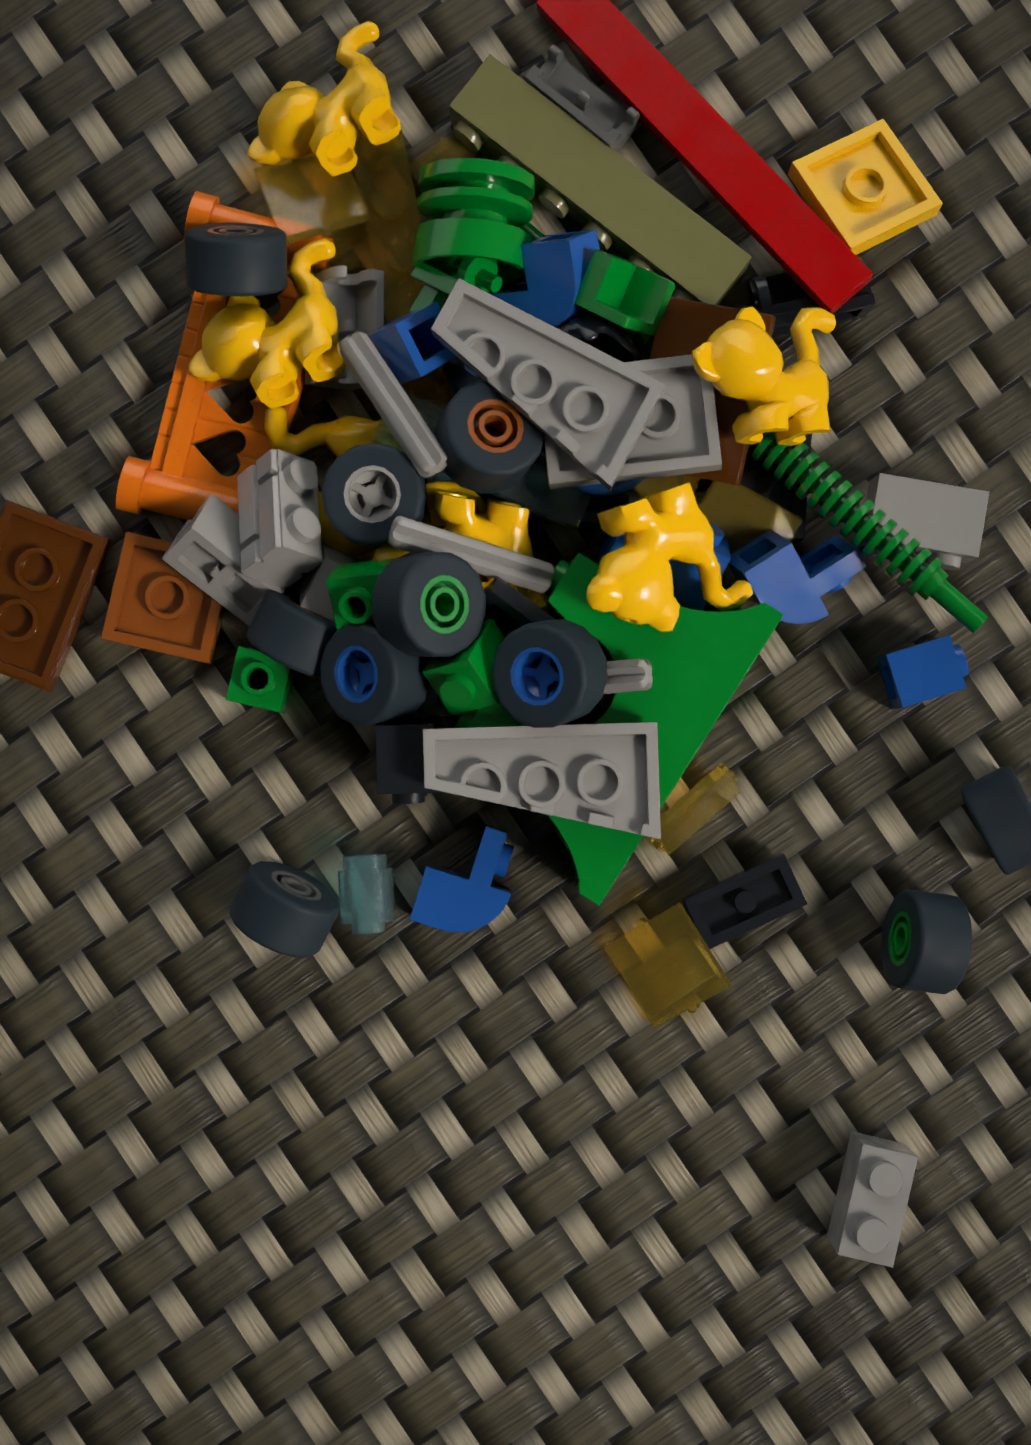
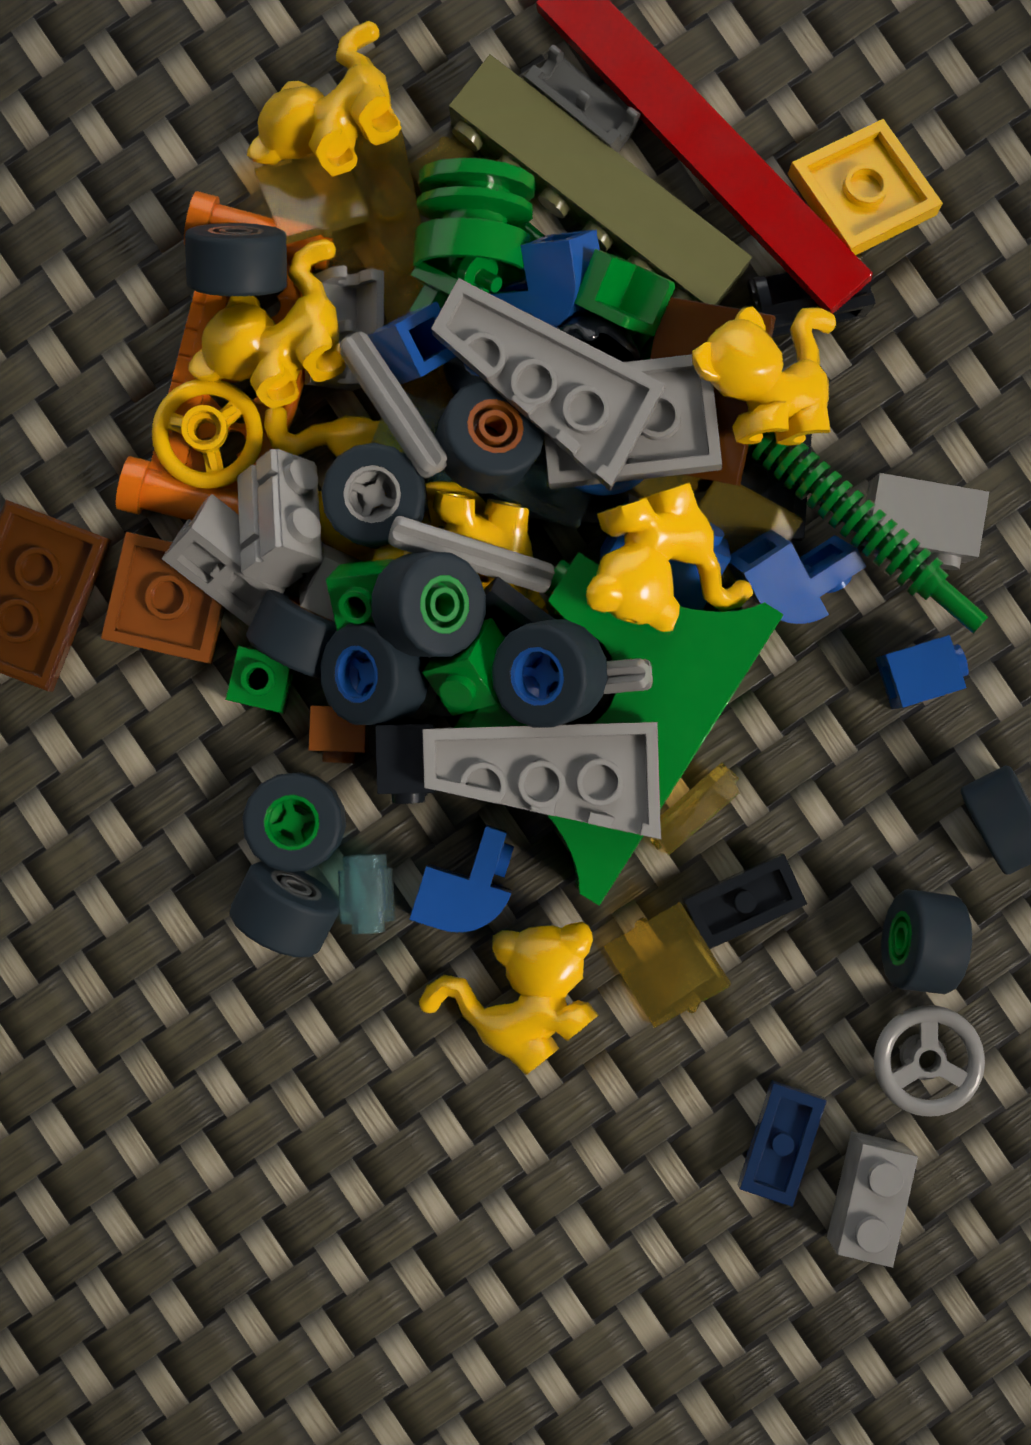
(187, 425): none -> yellow piece
(275, 826): none -> black wheel
(336, 736): none -> dark orange plate
(543, 969): none -> yellow animal
(781, 1143): none -> dark blue plate
(928, 1018): none -> light grey piece

